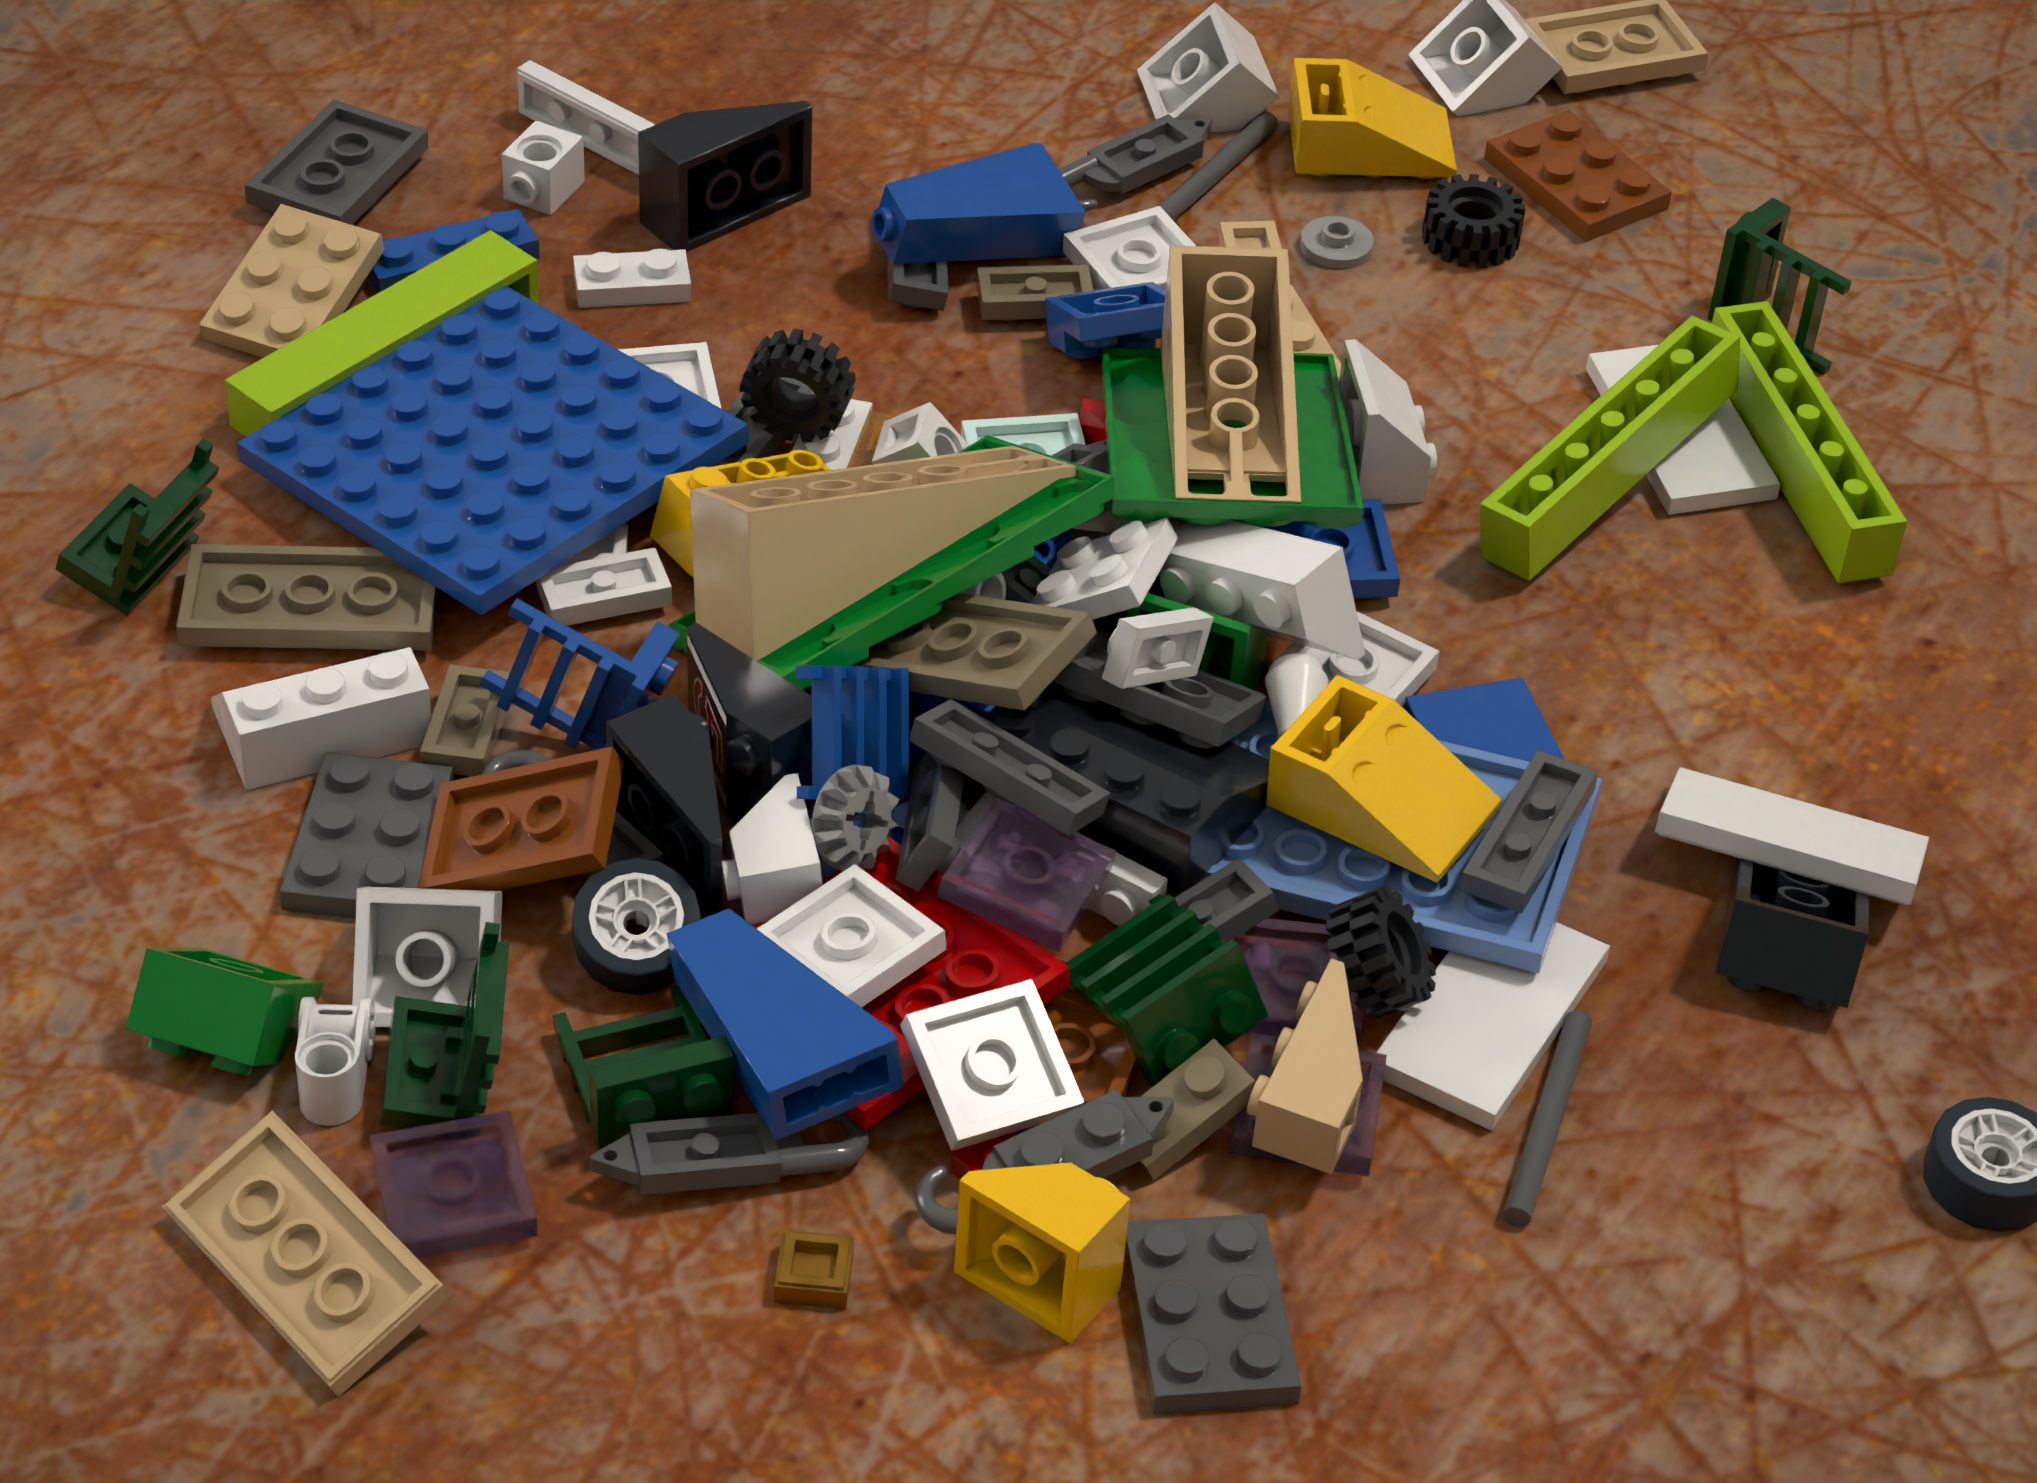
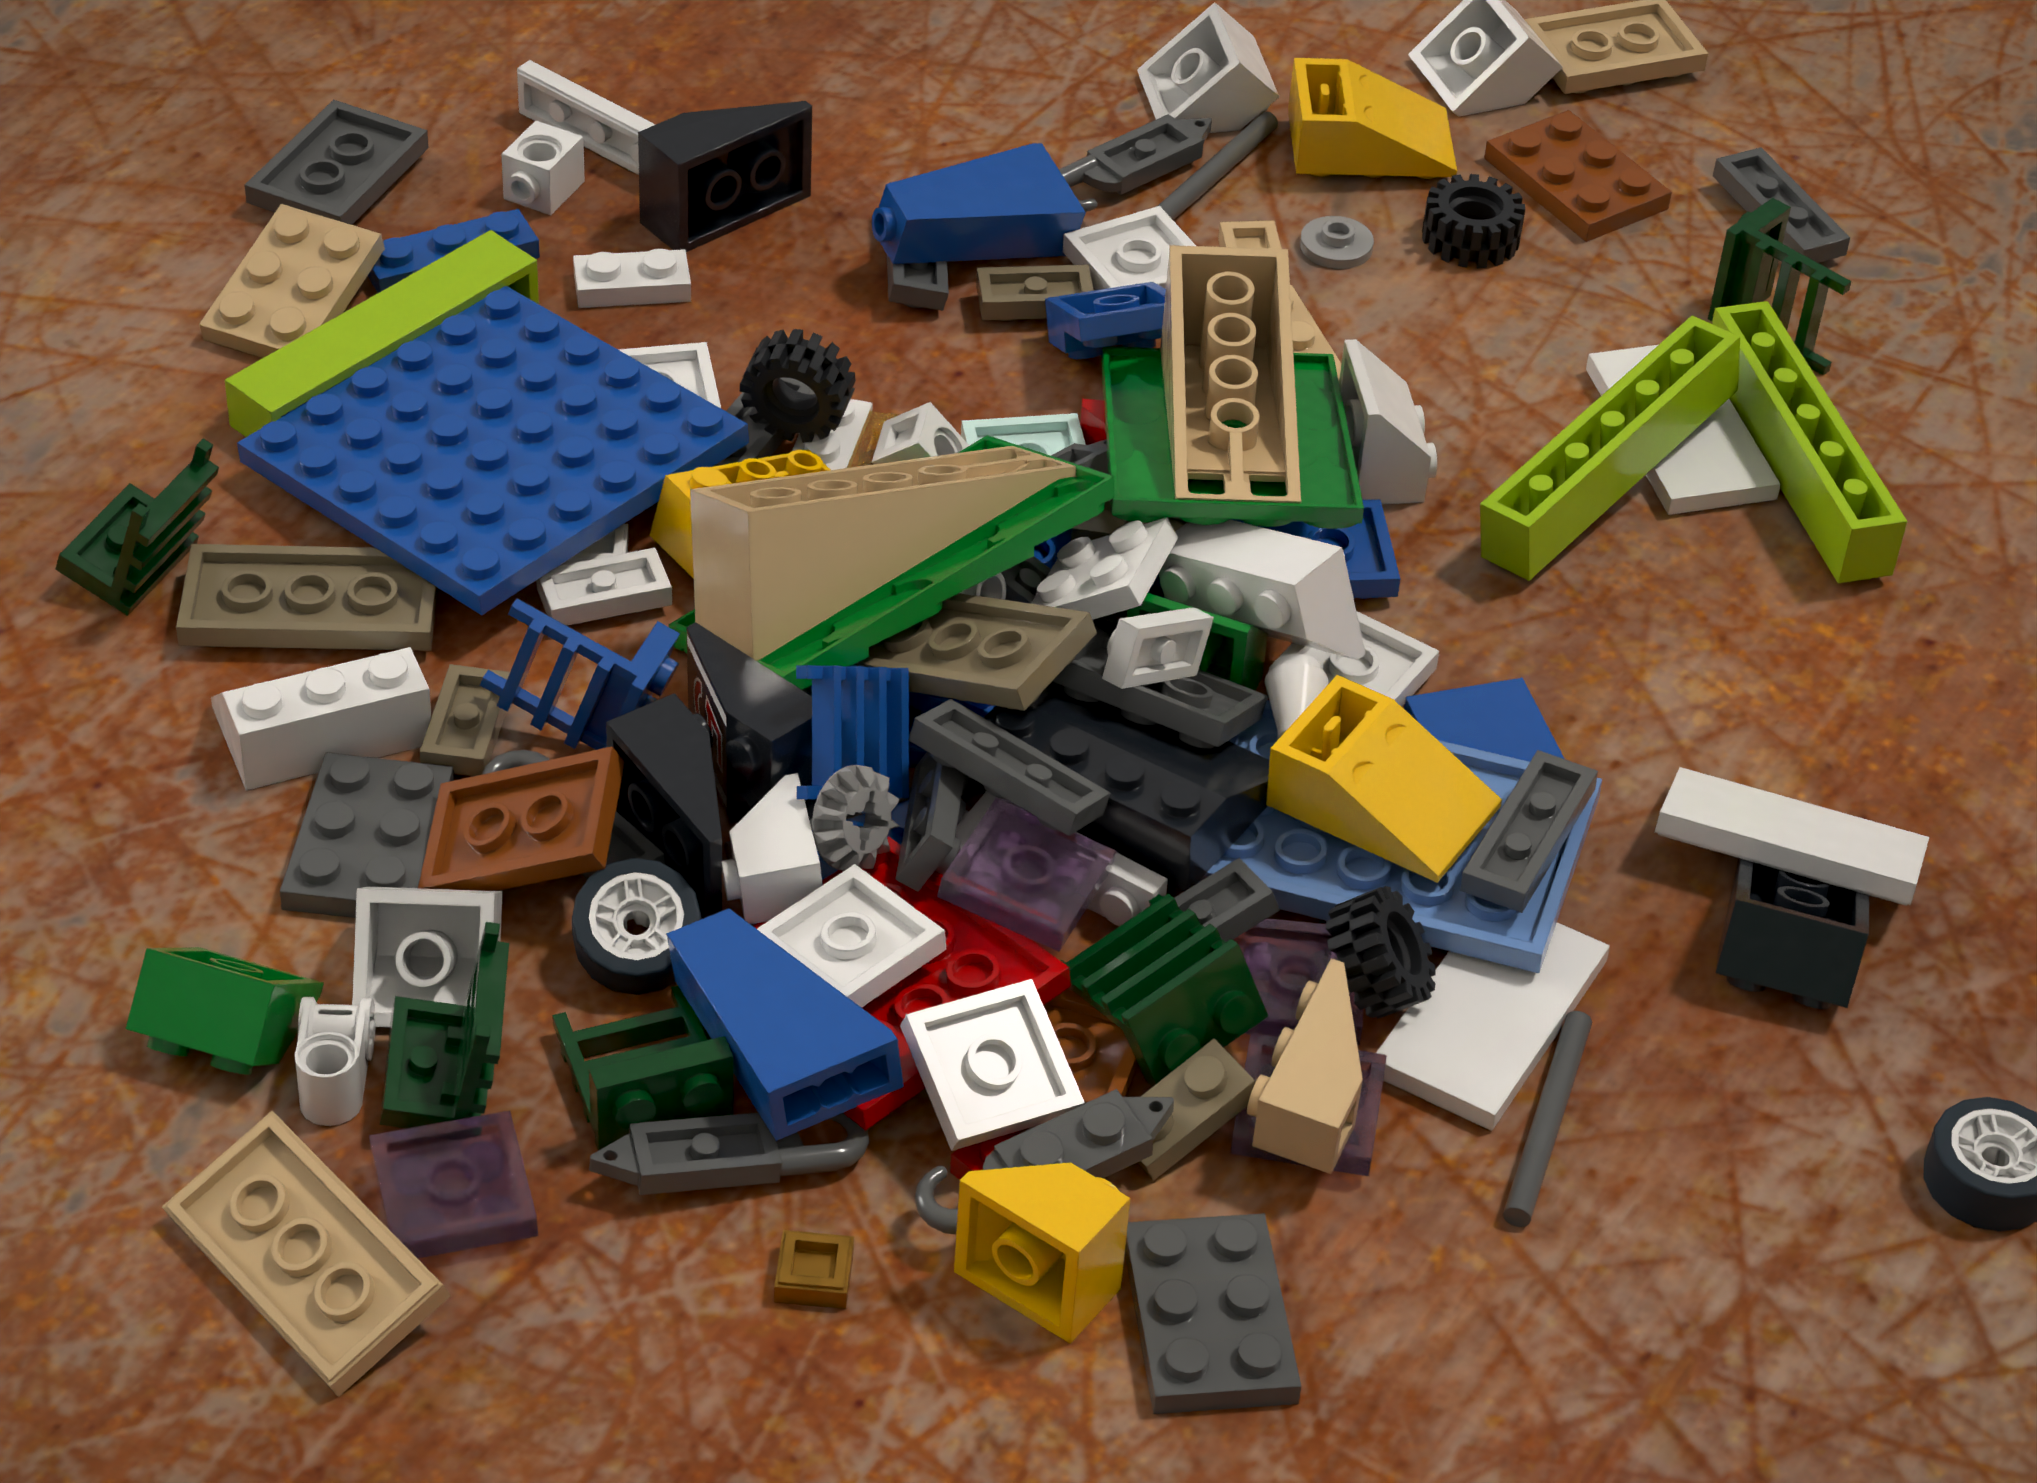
(1755, 178): none -> dark grey plate

